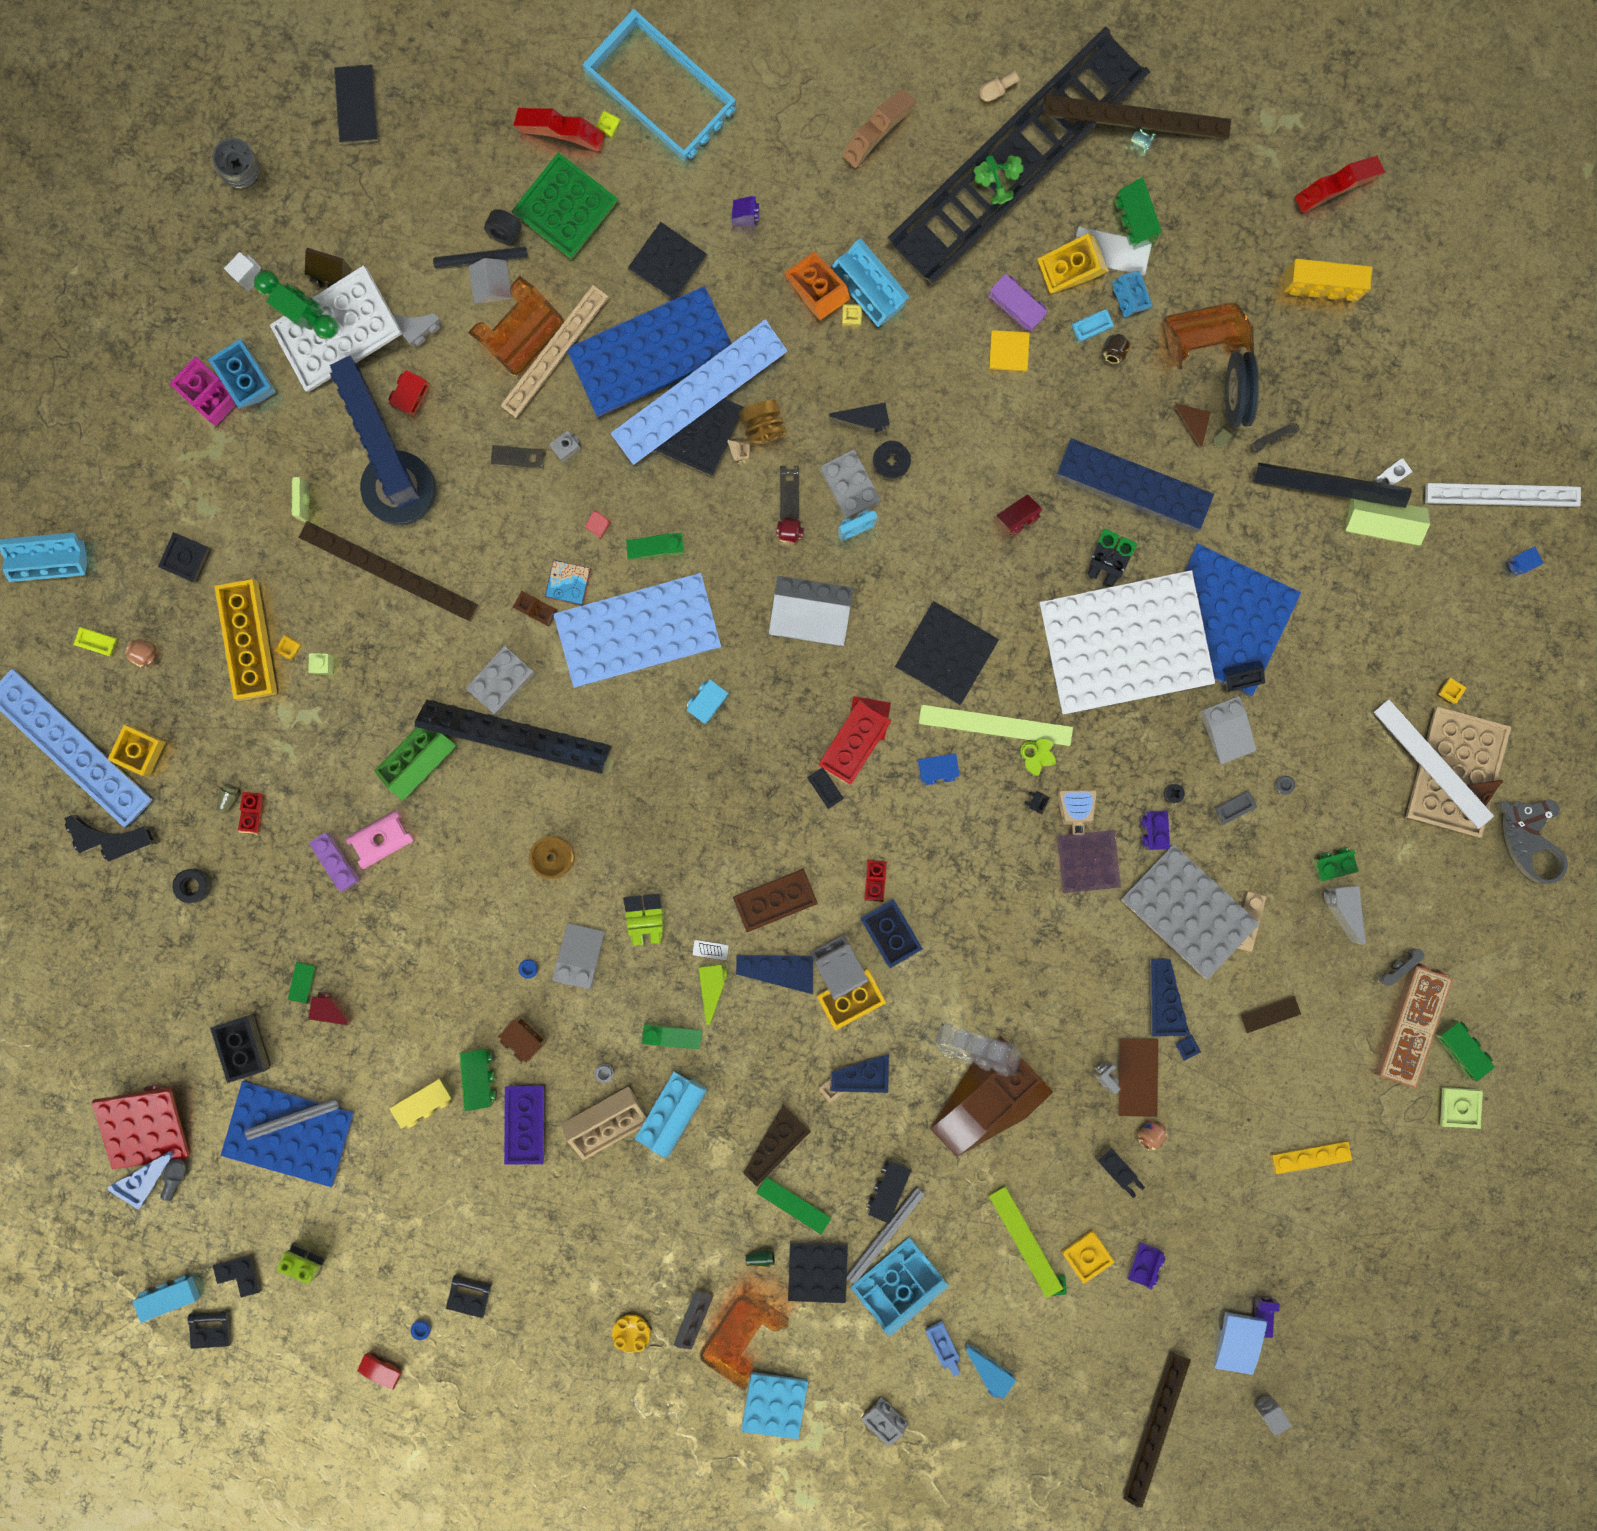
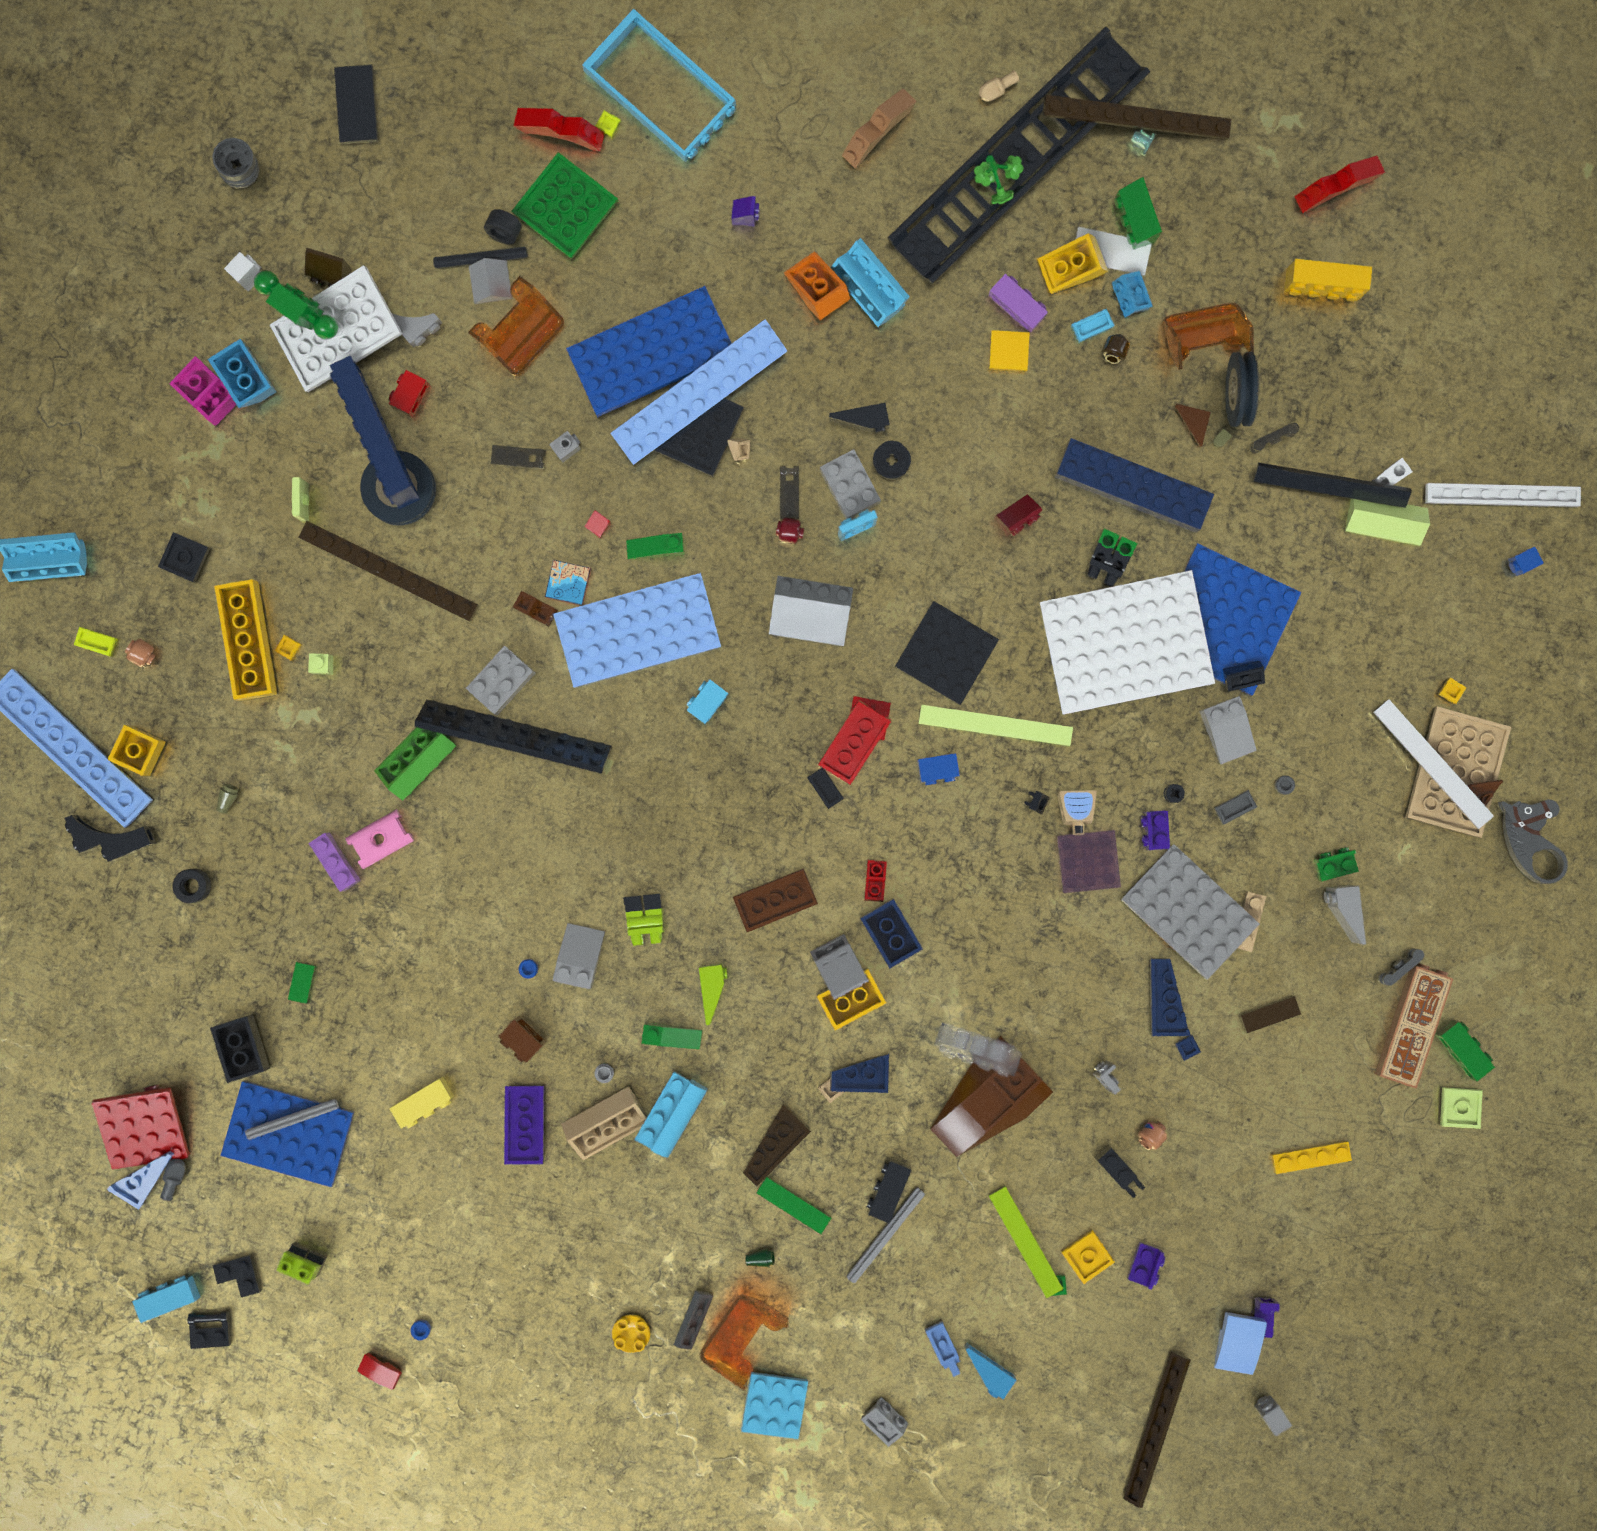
(250, 813): red slope -> none
(327, 1009): dark red slope -> none
(467, 1302): black plate -> none
(477, 1078): green slope -> none
(541, 852): pearl gold wheel -> none
(554, 351): tan plate -> none
(667, 261): black plate -> none
(710, 950): white sticker -> none
(764, 426): pearl gold wheel -> none
(782, 970): dark blue wing -> none
(817, 1272): black plate -> none
(851, 314): light yellow tile -> none
(899, 1286): medium azure piece -> none
(1040, 756): lime plate -> none
(1138, 1077): reddish brown tile -> none

